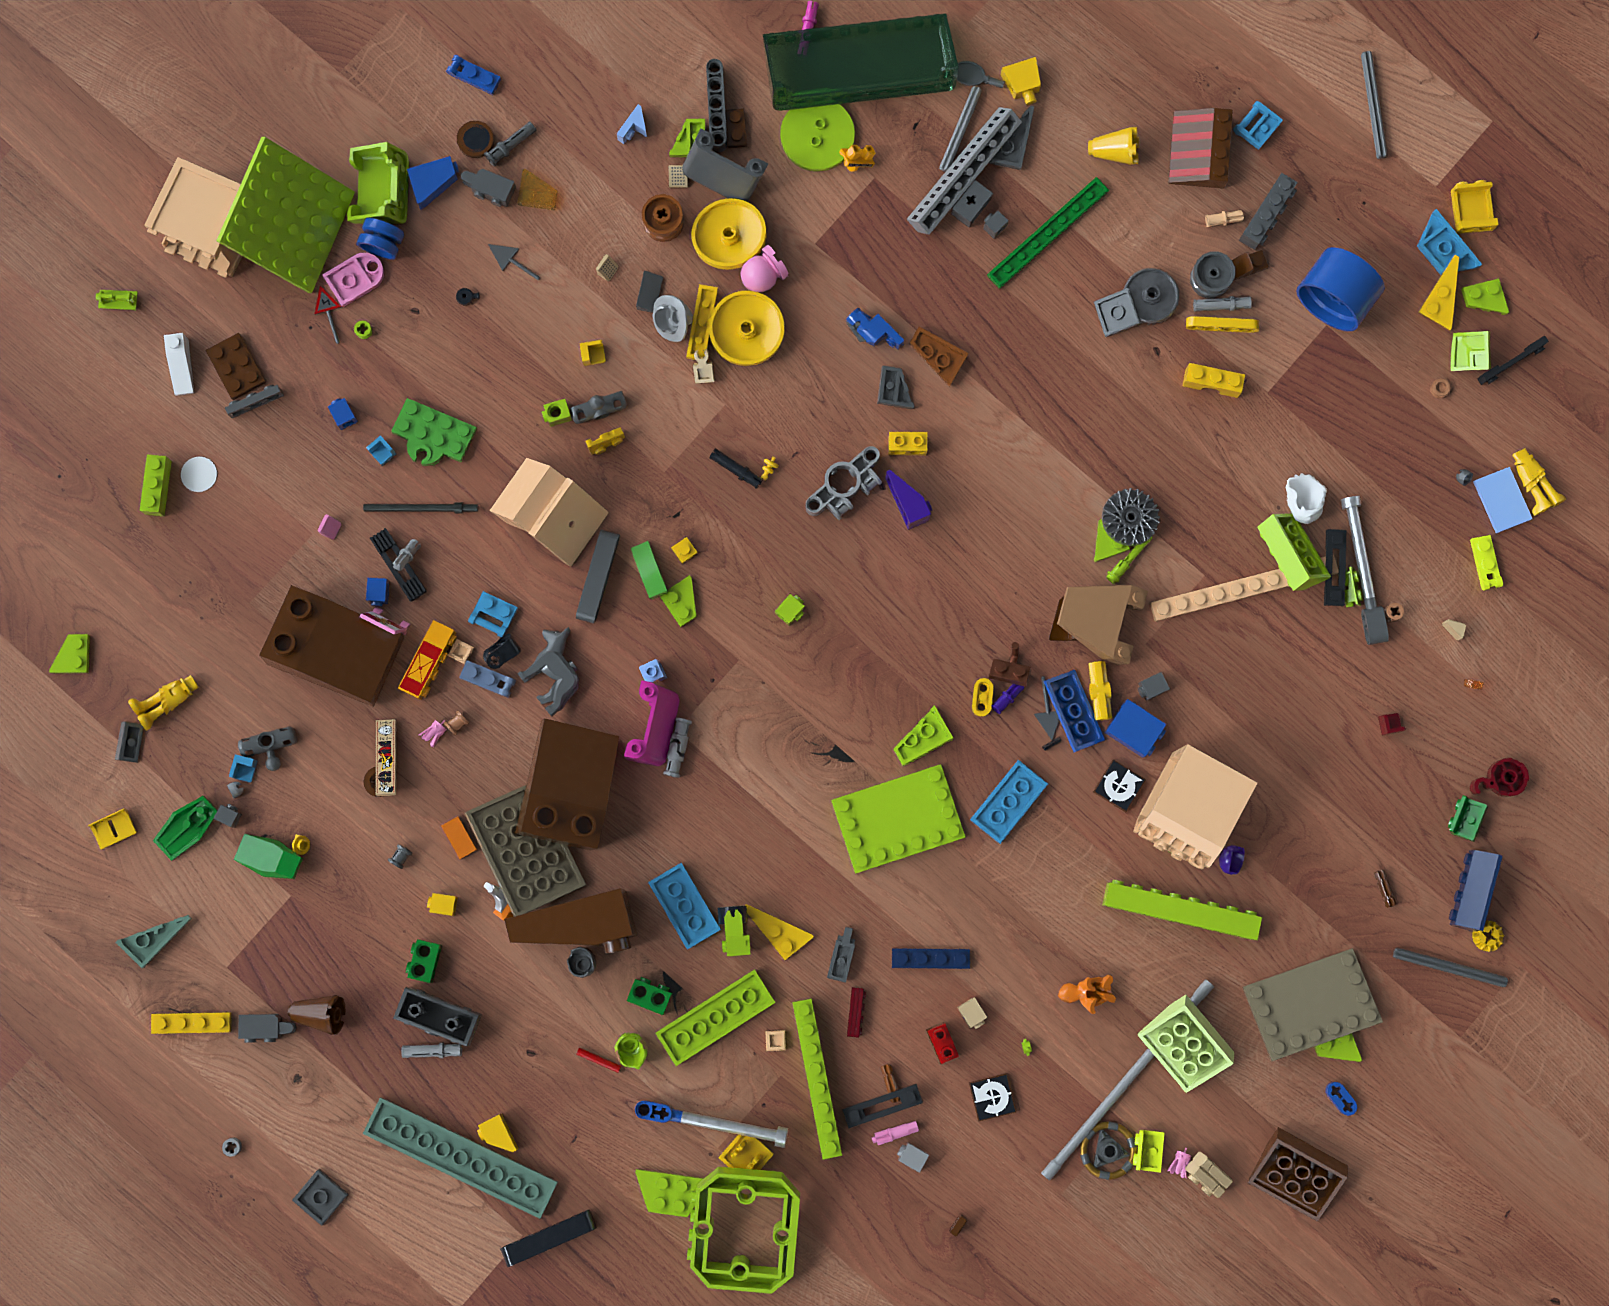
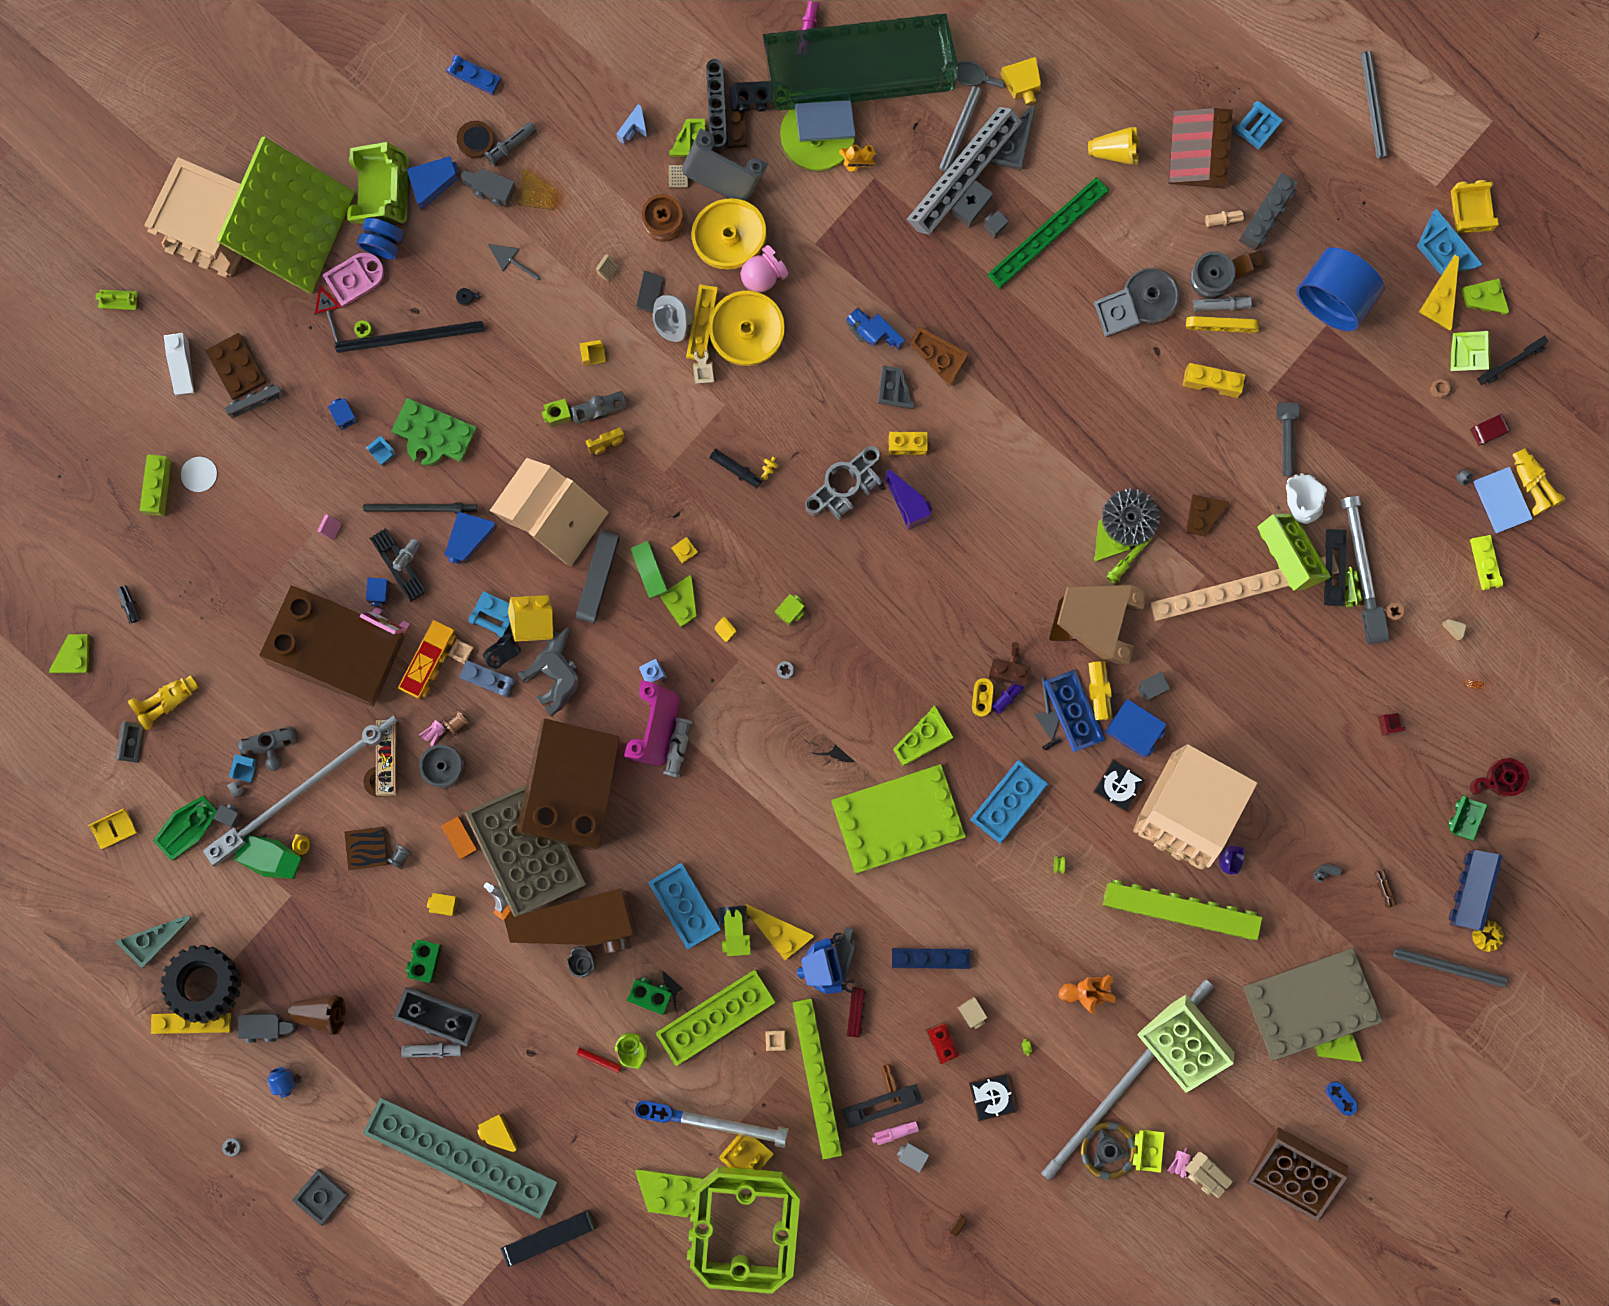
(128, 604): none -> black axle
(183, 966): none -> black tyre
(233, 839): none -> light grey bar
(281, 1082): none -> blue head
(366, 848): none -> reddish brown tile
(409, 336): none -> black axle
(440, 755): none -> dark grey wheel
(467, 537): none -> blue slope
(531, 618): none -> yellow slope
(725, 629): none -> yellow slope
(749, 91): none -> black brick
(779, 672): none -> light grey bush
(822, 967): none -> torso
(825, 121): none -> sand blue tile
(1059, 864): none -> lime bush
(1203, 514): none -> reddish brown wing
(1287, 413): none -> dark grey axle
(1324, 870): none -> dark grey arm
(1490, 429): none -> dark red beam

